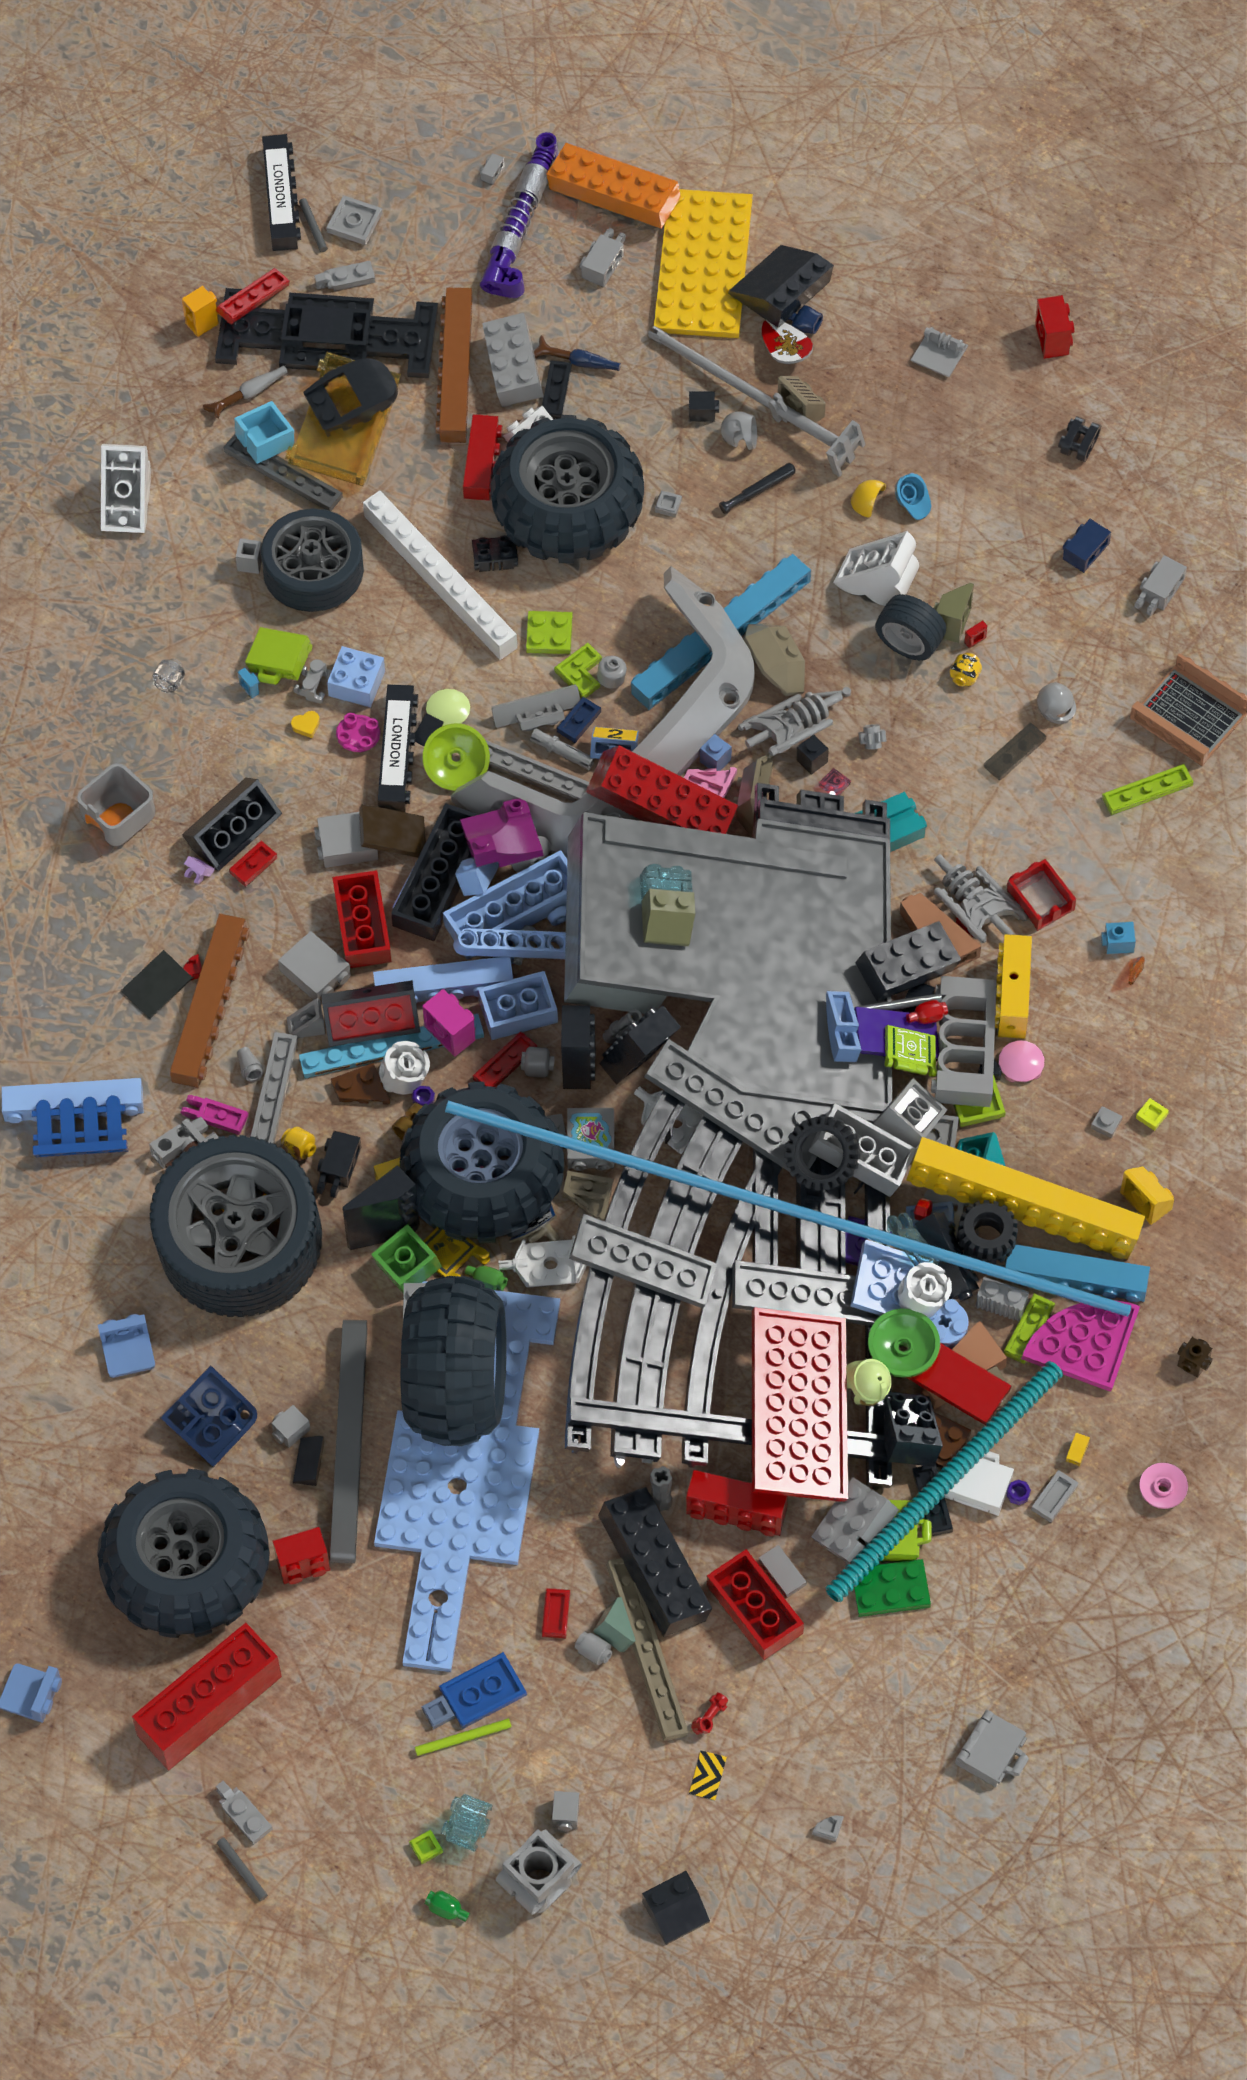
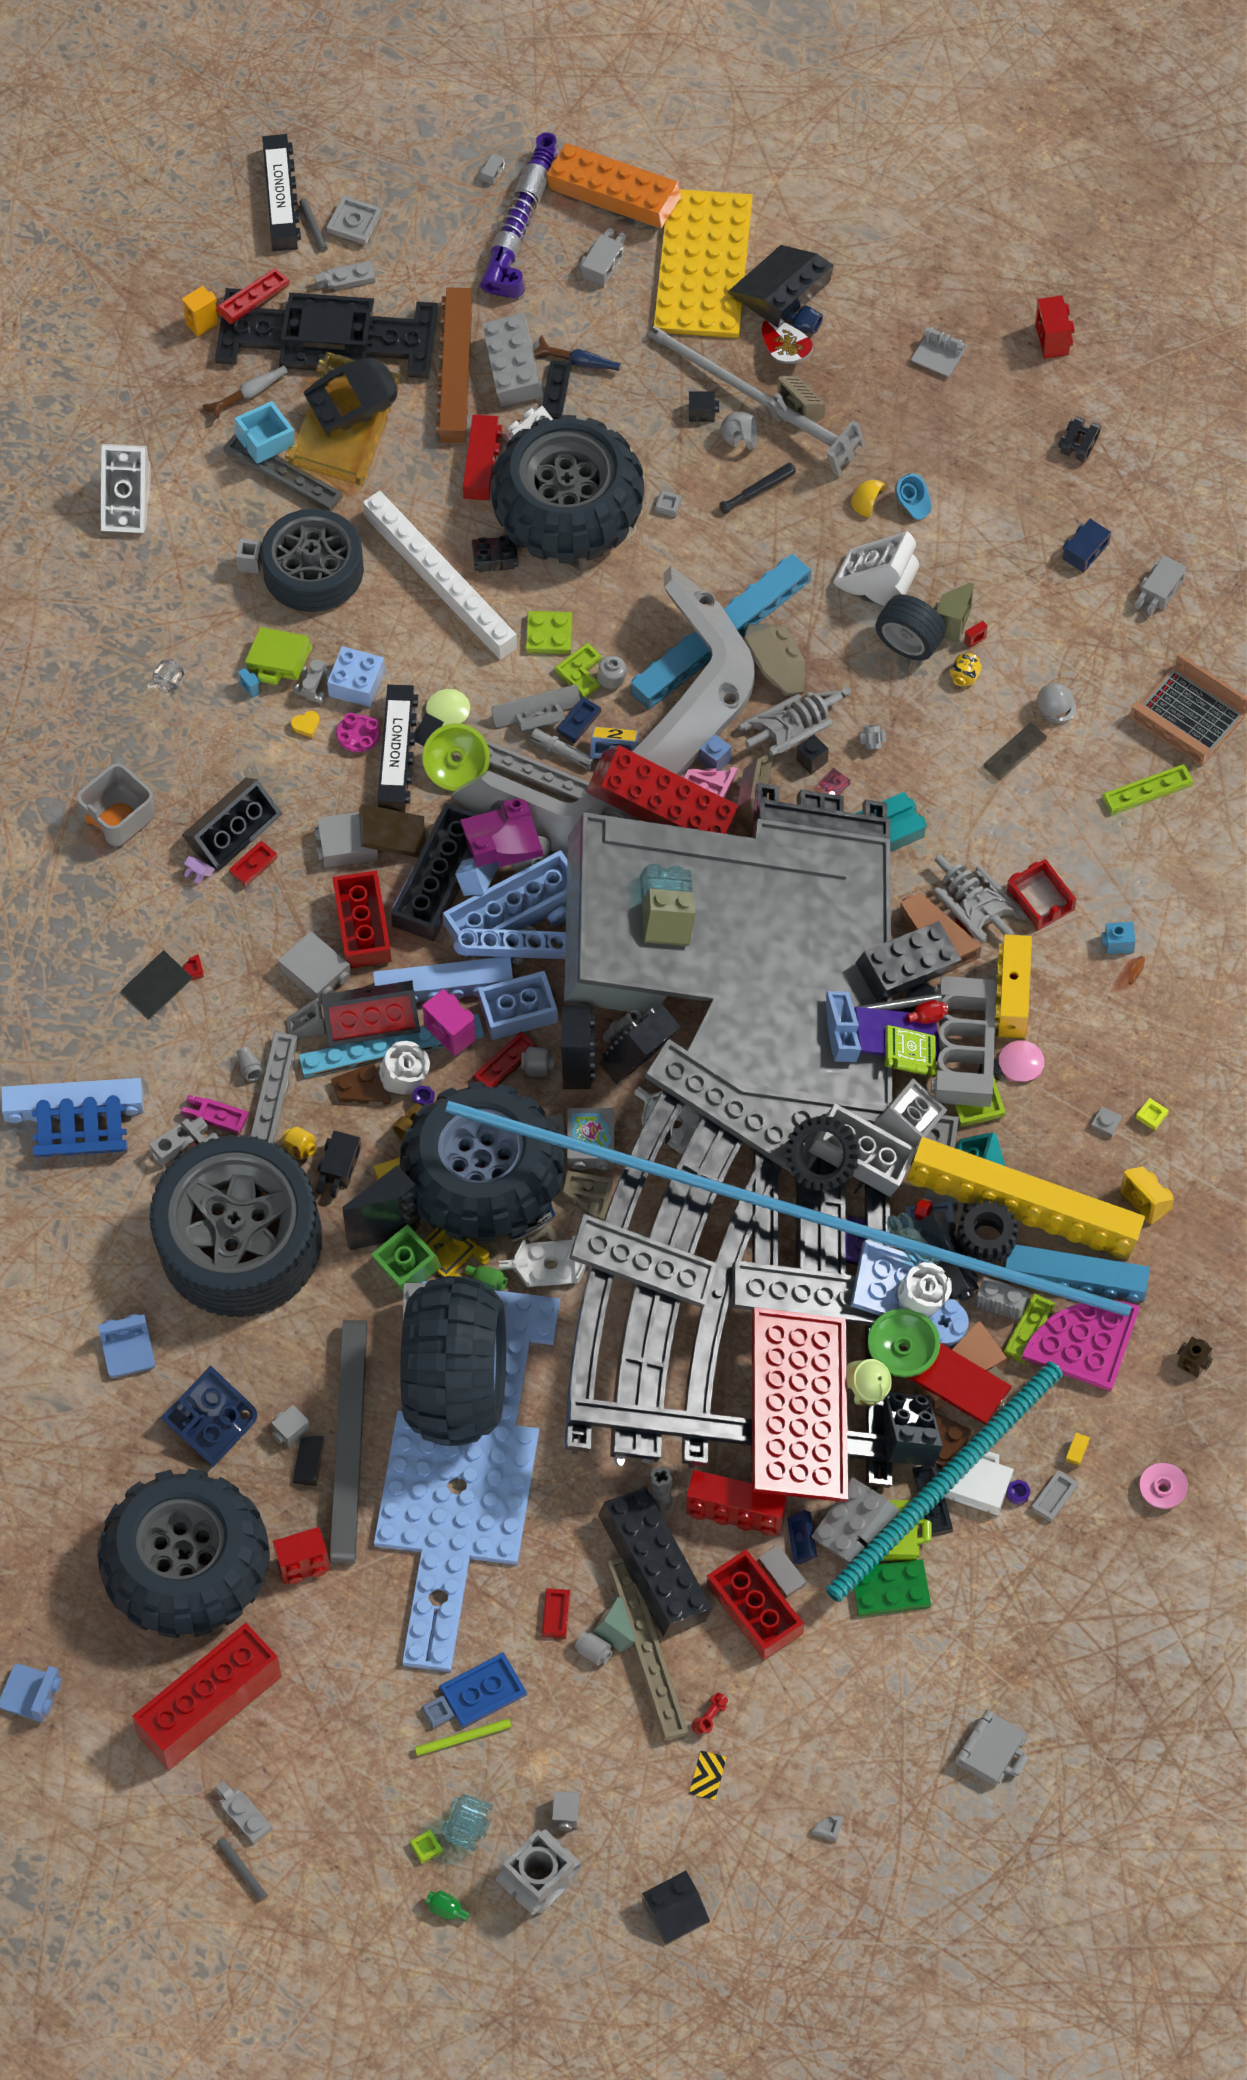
(209, 1001): dark orange brick -> none
(800, 1534): none -> dark blue plate

